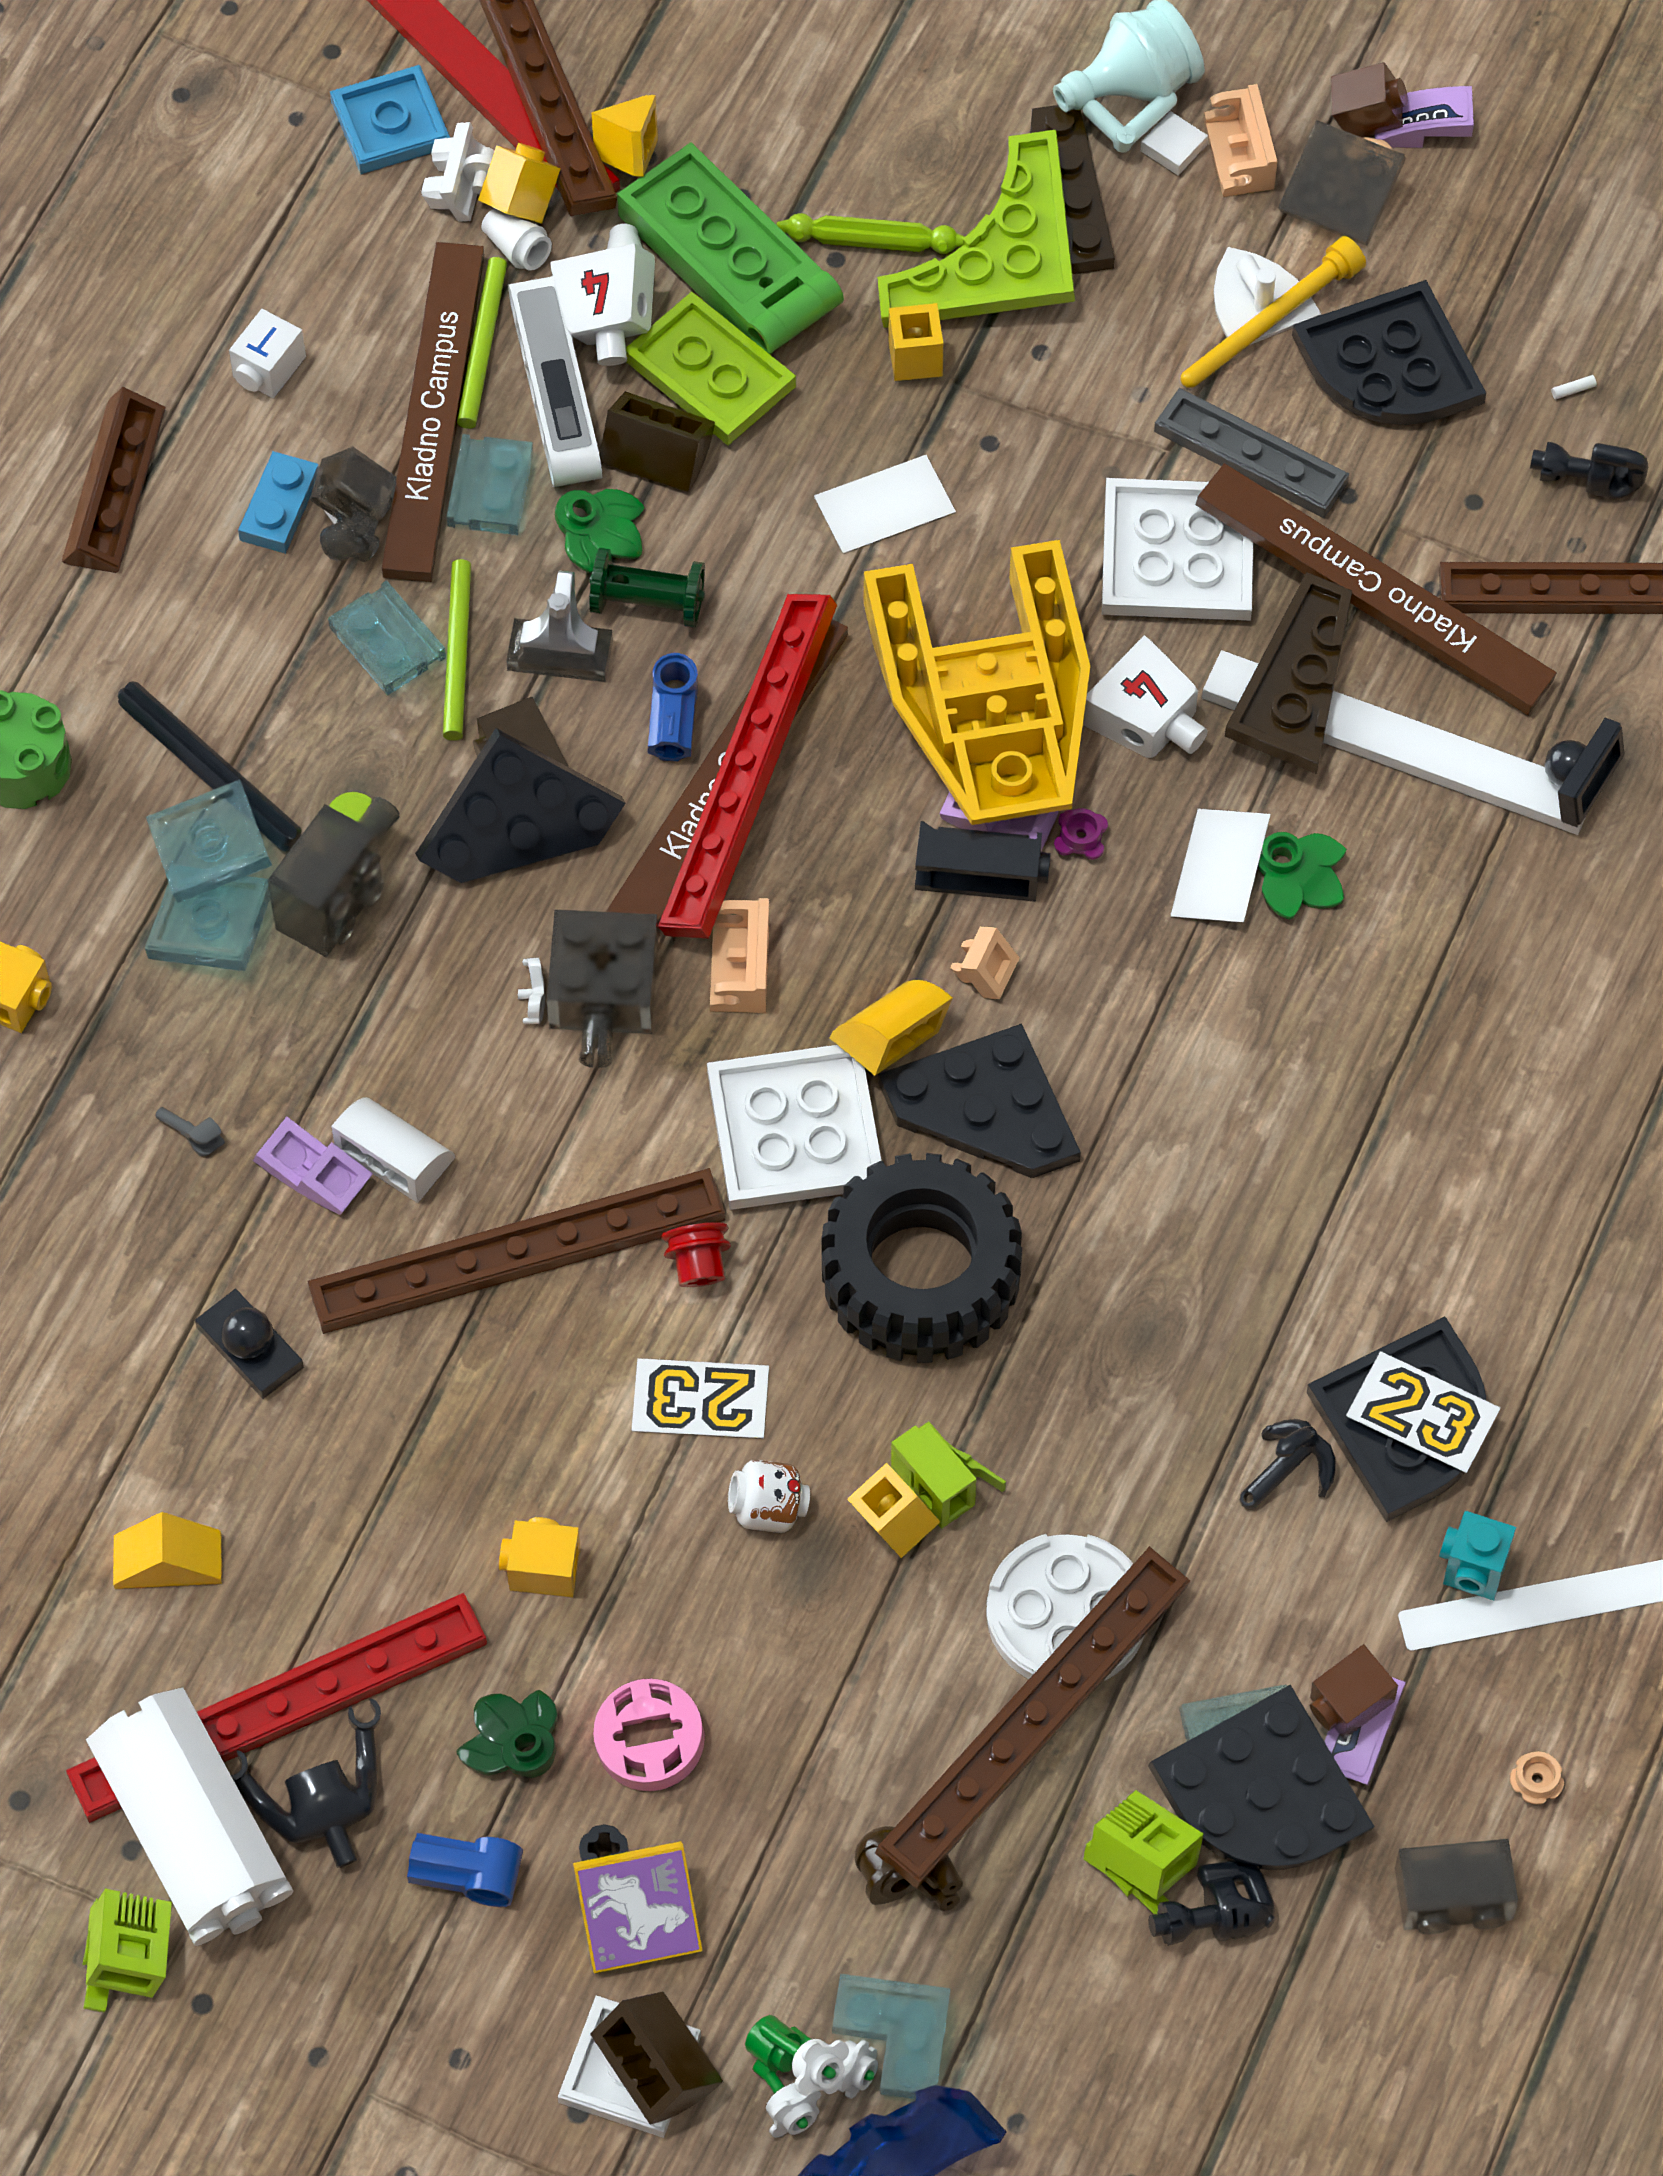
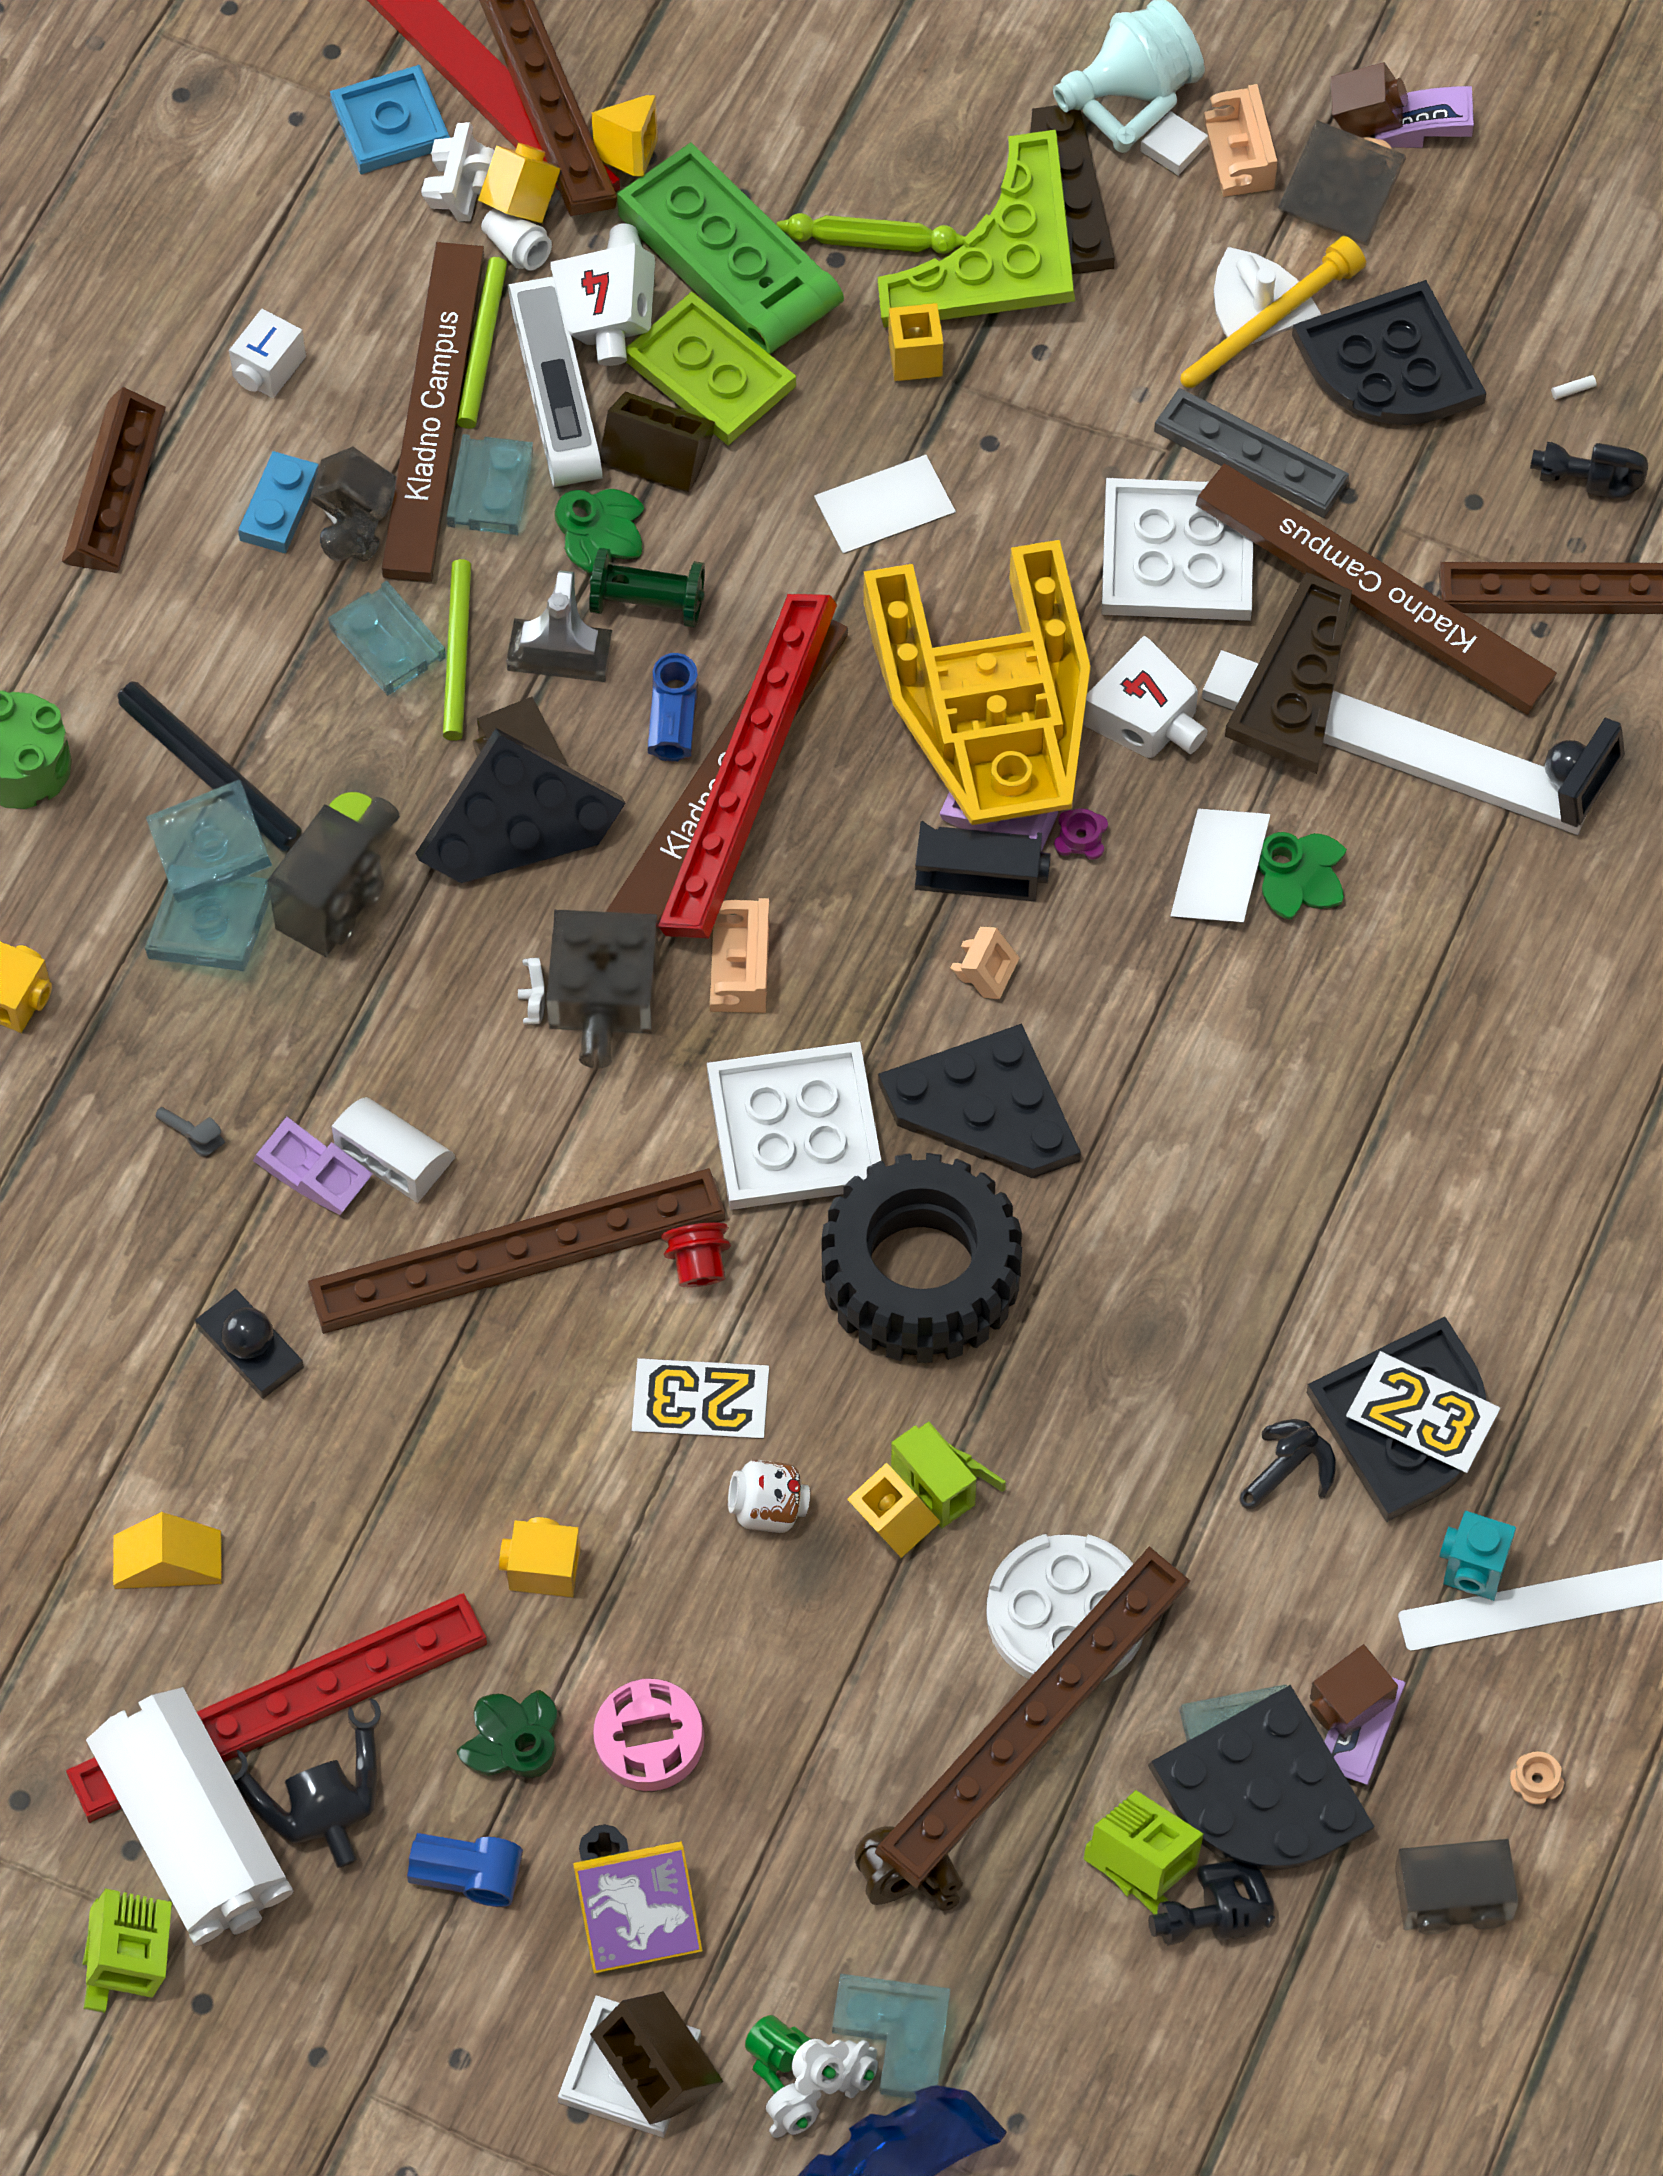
(893, 1025): yellow brick -> none

